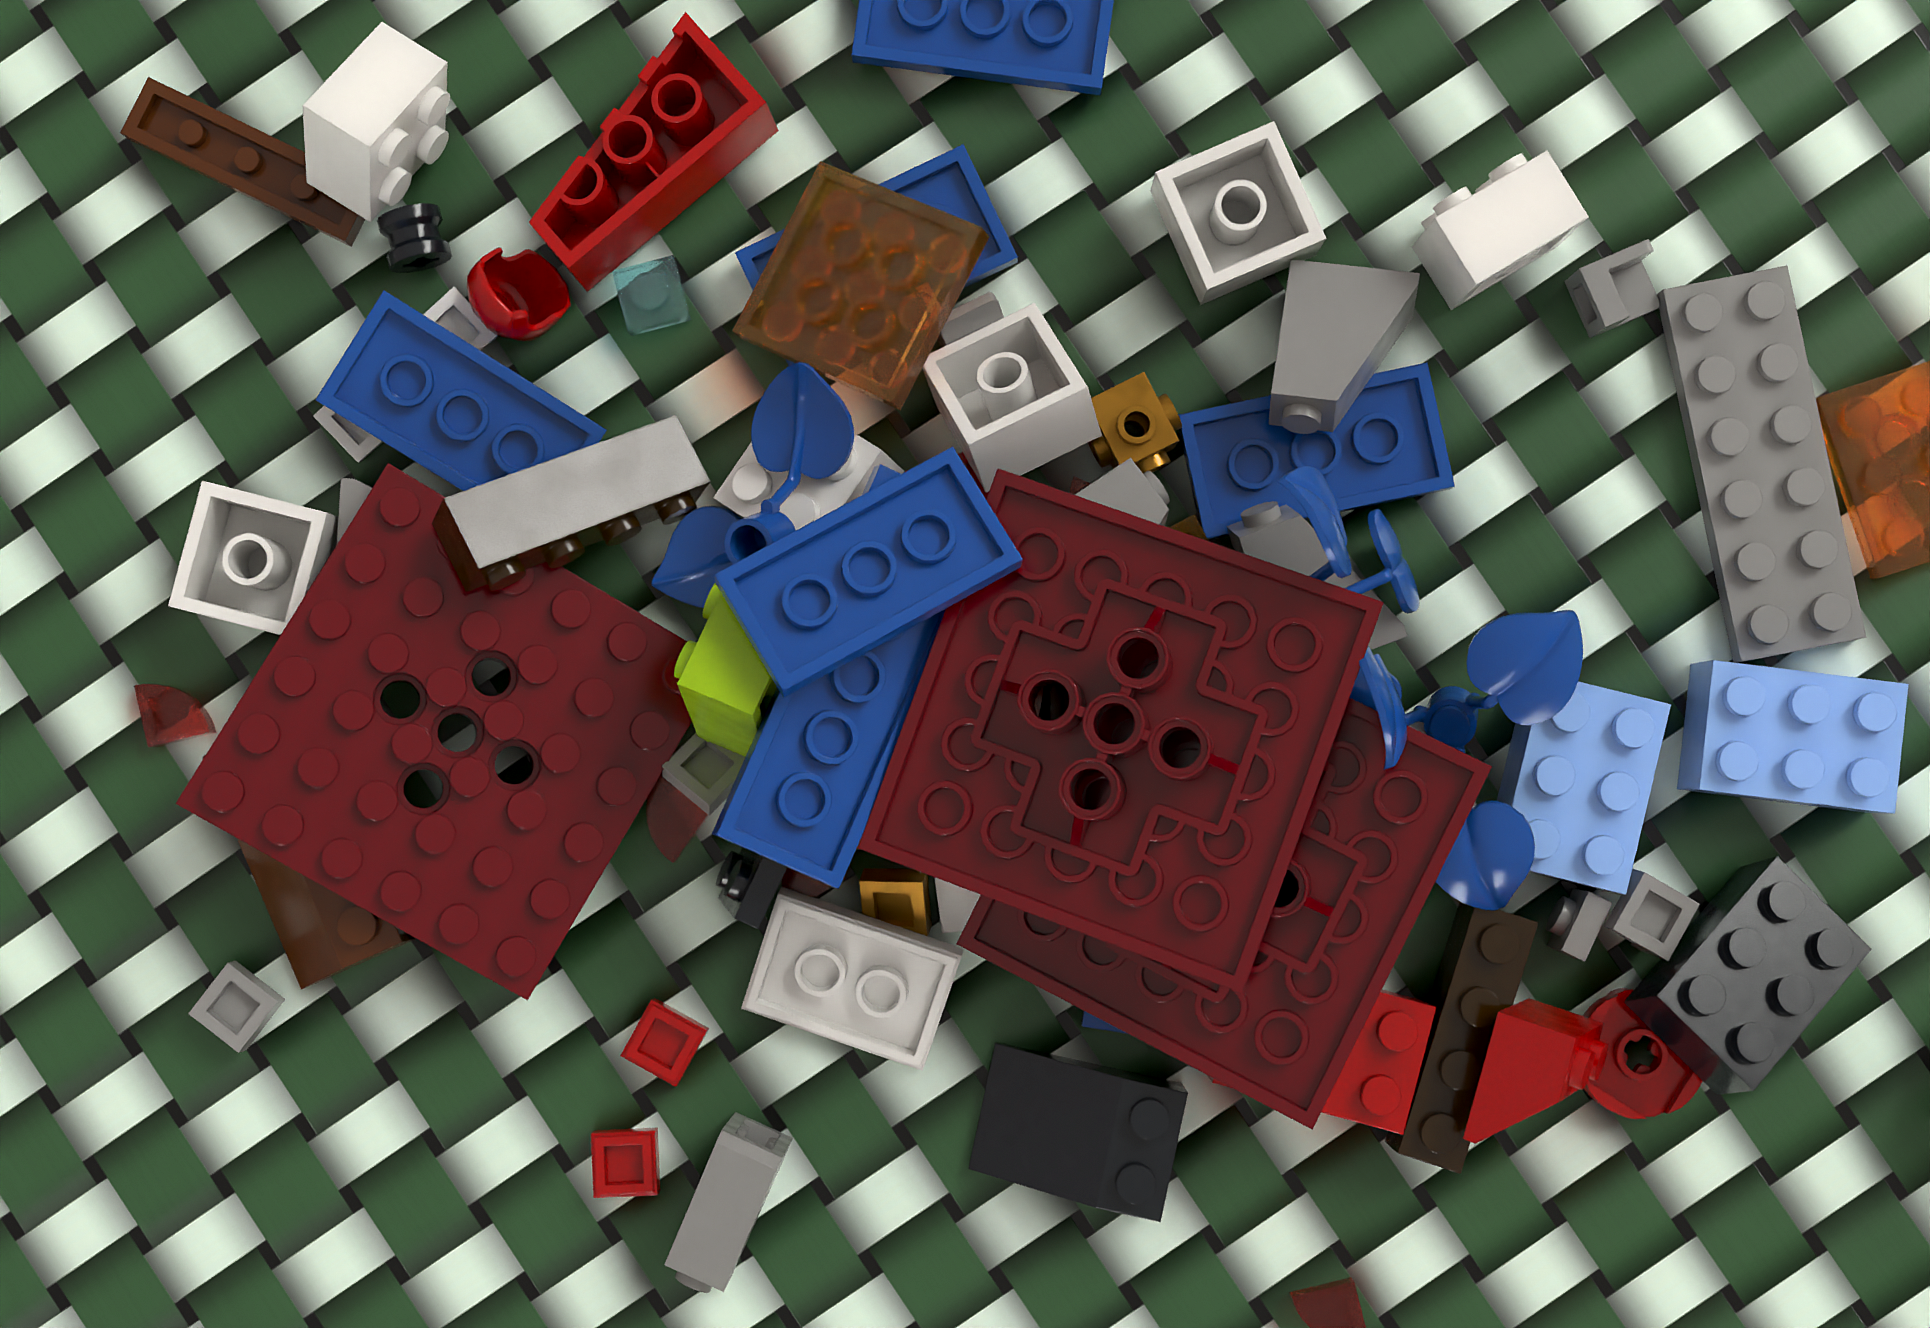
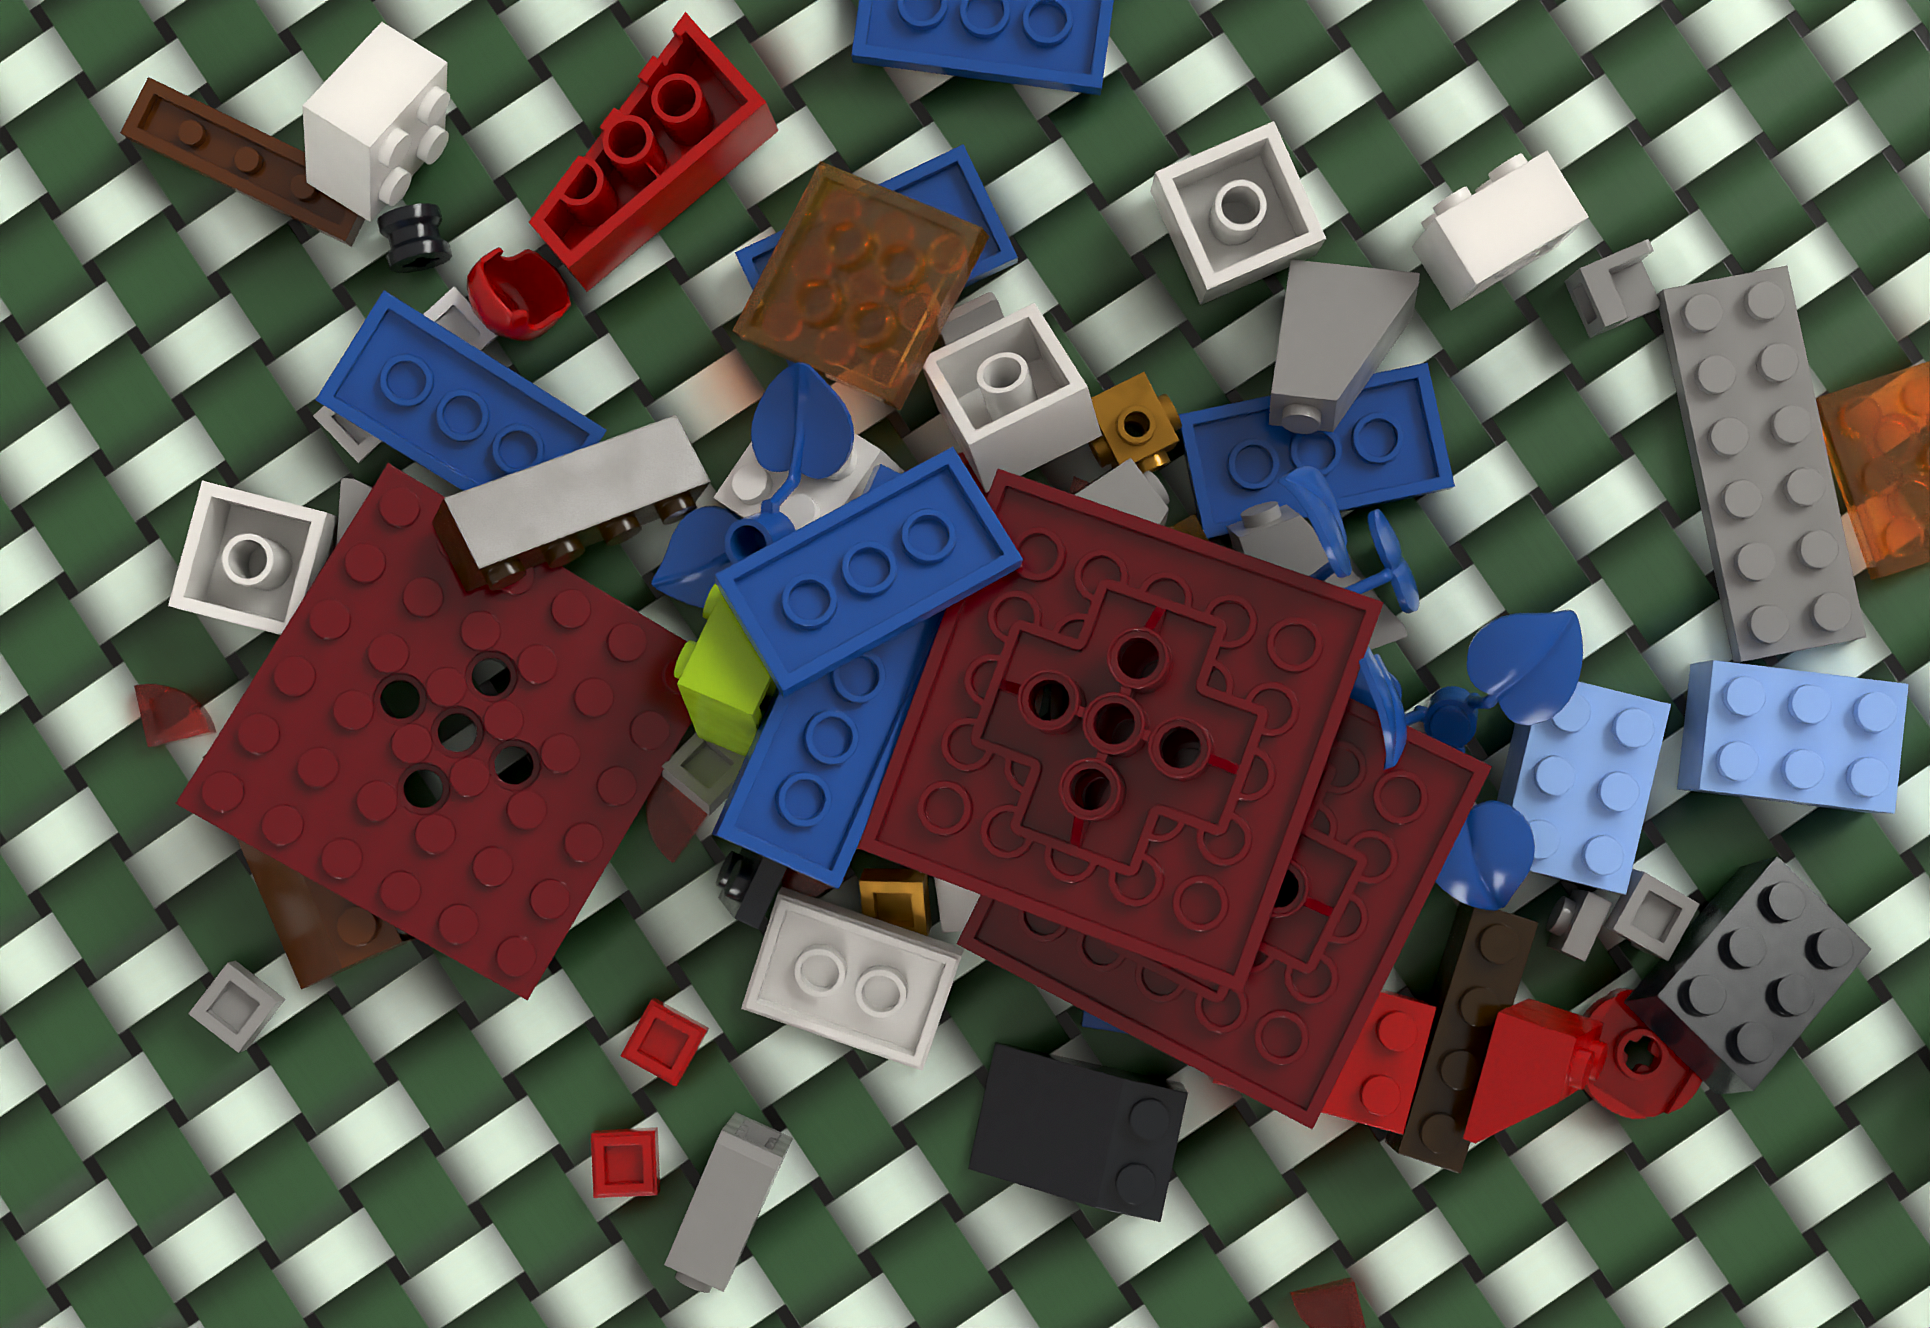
(651, 295): clear light blue plate -> none

